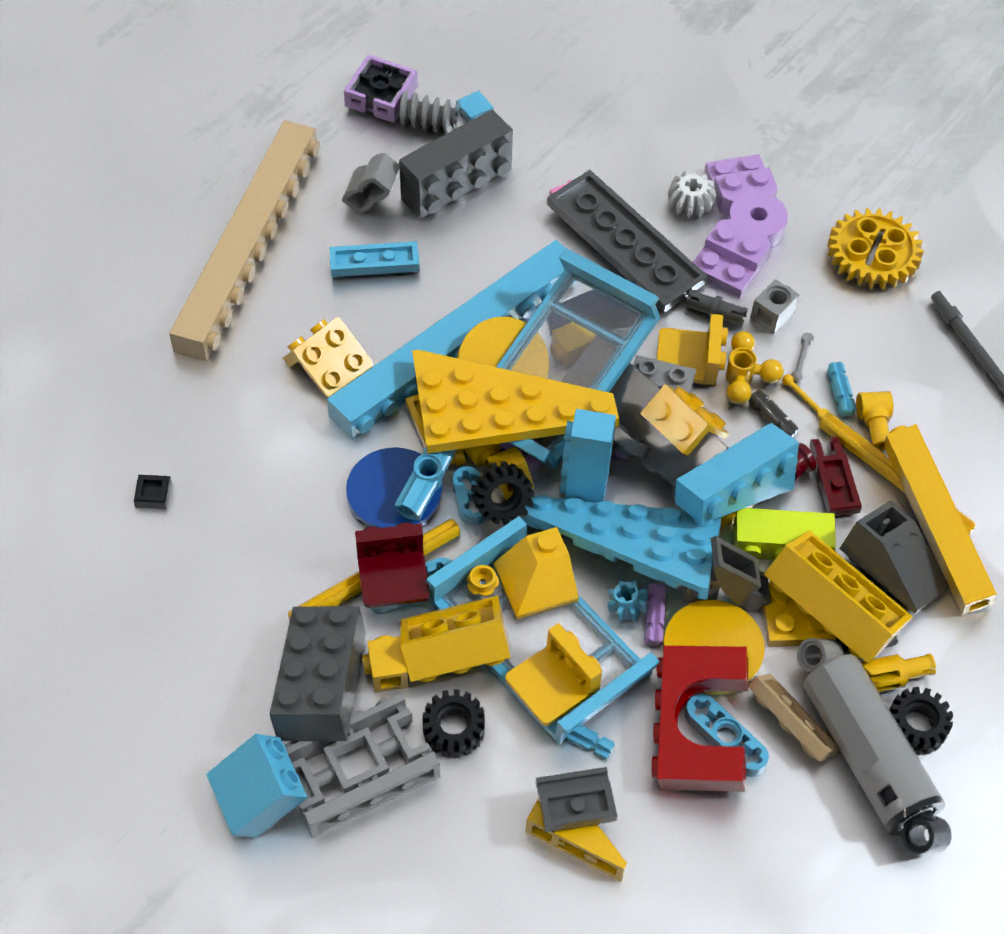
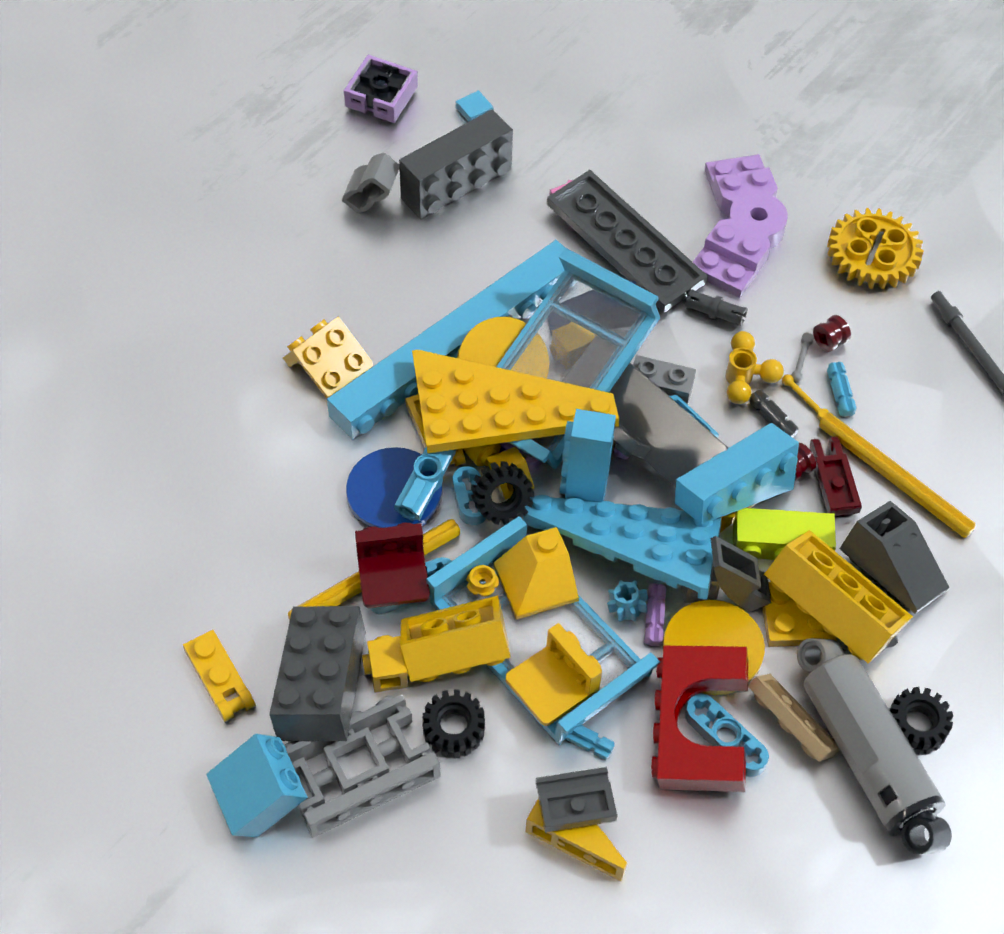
(152, 491): black tile -> none
(218, 675): none -> yellow plate
(244, 241): tan brick -> none
(374, 259): medium azure plate -> none
(428, 114): light grey piece -> none
(682, 418): yellow bracket -> none
(691, 194): white gear -> none
(696, 349): yellow bracket -> none
(774, 306): light grey brick -> none
(831, 333): none -> dark red wheel
(877, 411): yellow pin -> none
(894, 671): yellow arm -> none
(939, 519): yellow brick -> none

